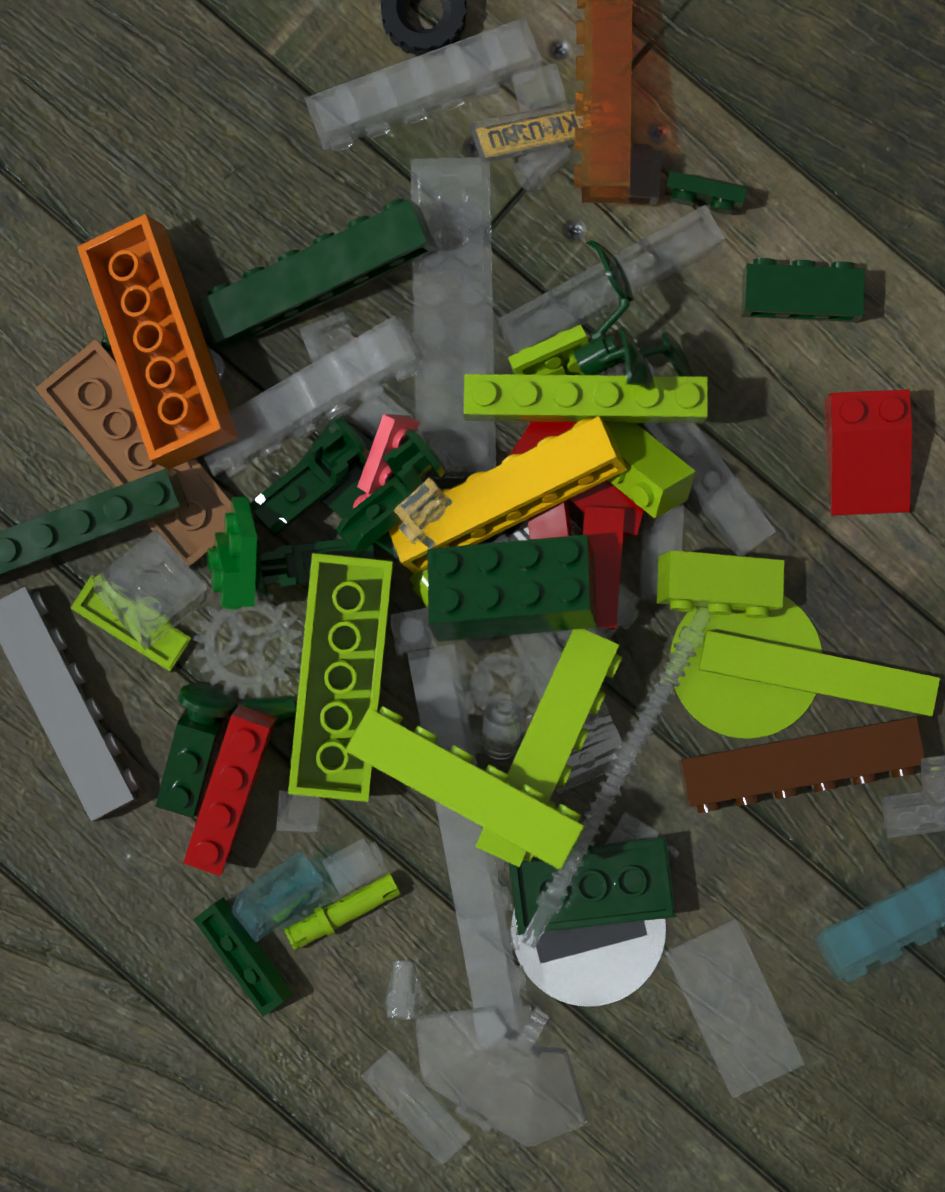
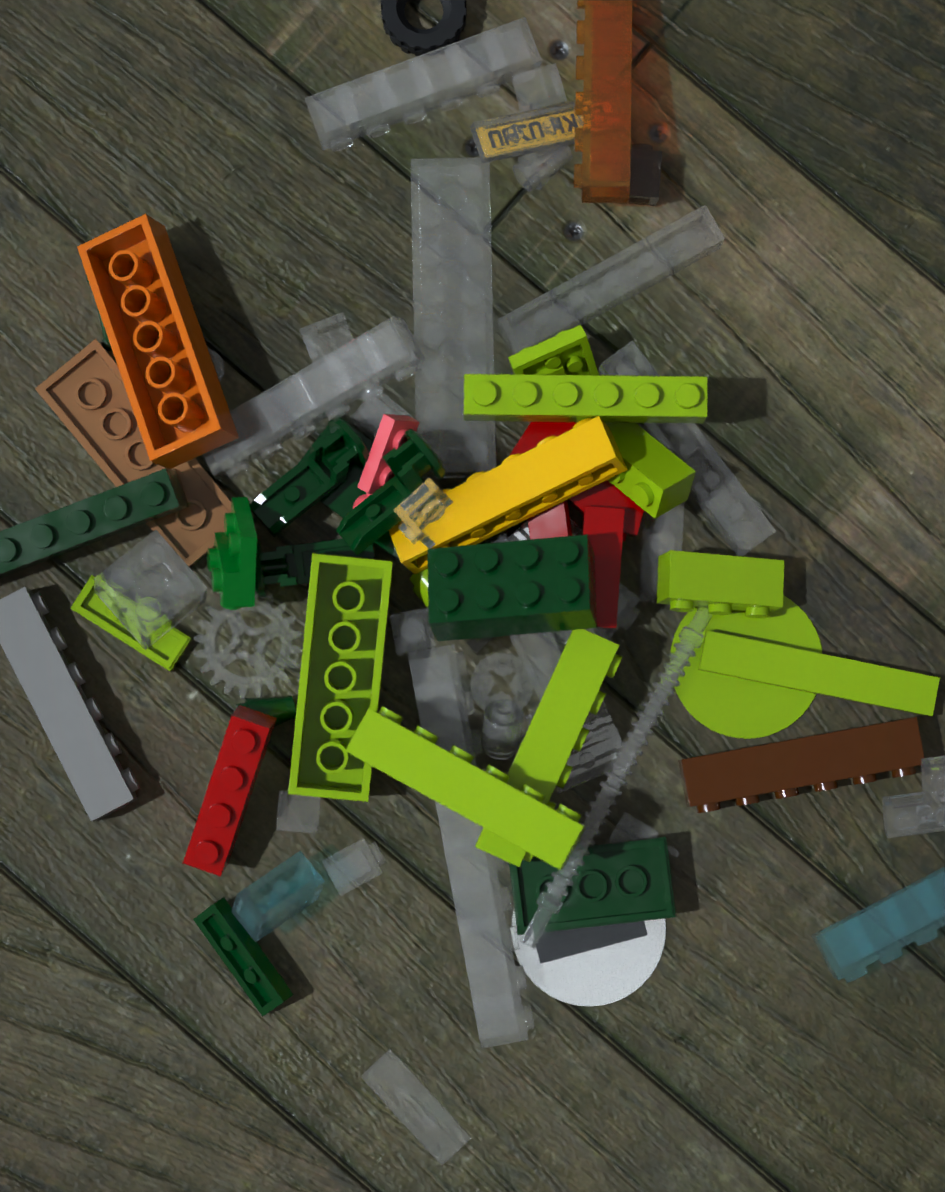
(193, 746): dark green piece -> none
(317, 273): dark green brick -> none
(335, 915): lime pin -> none
(403, 992): clear cone -> none
(500, 1073): clear panel -> none
(605, 352): dark green plant -> none
(690, 189): dark green plate -> none
(733, 1008): clear tile -> none
(803, 291): dark green brick -> none
(869, 452): red slope -> none

